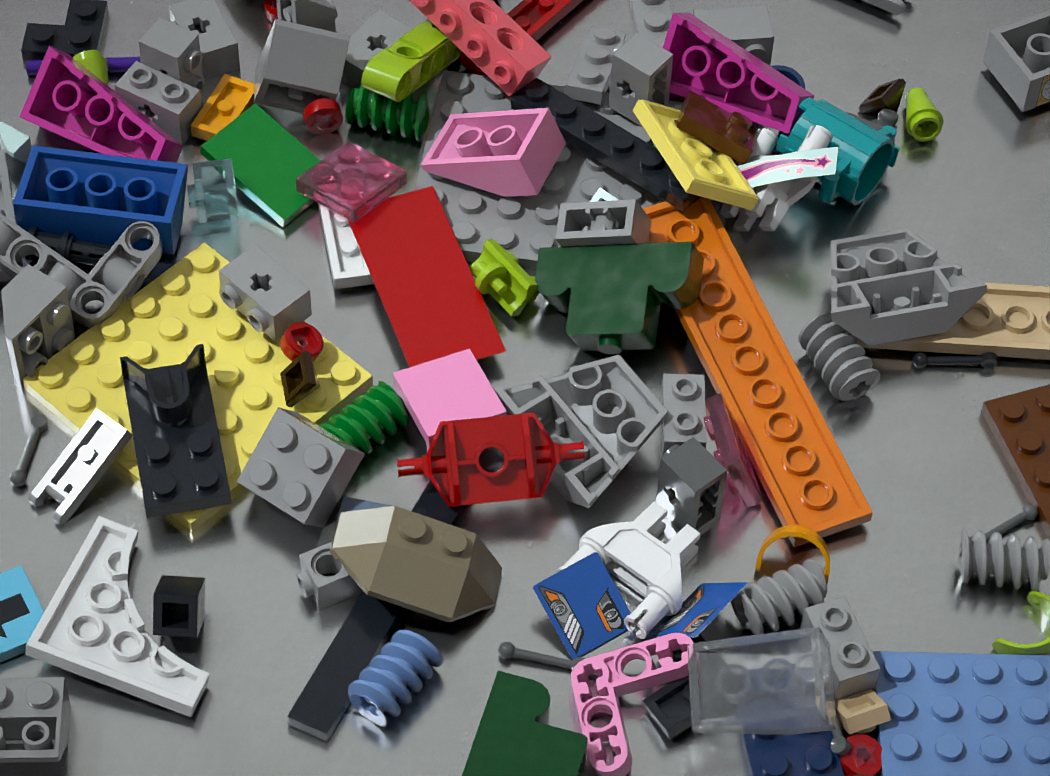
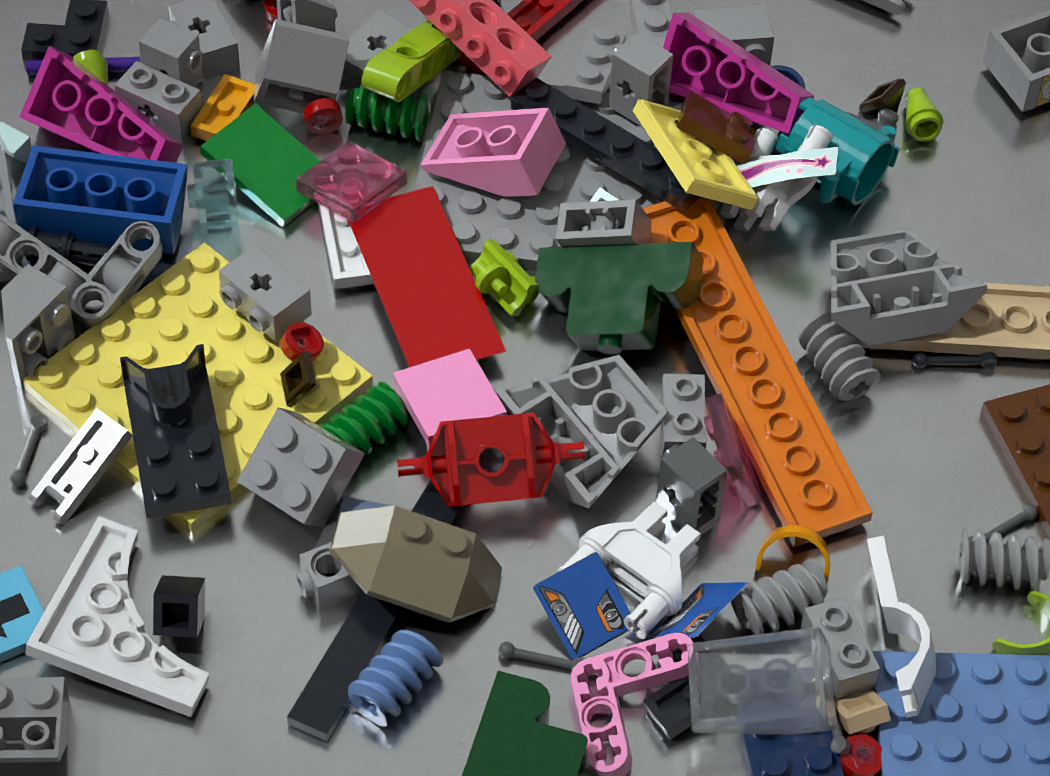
(903, 619): none -> white piece

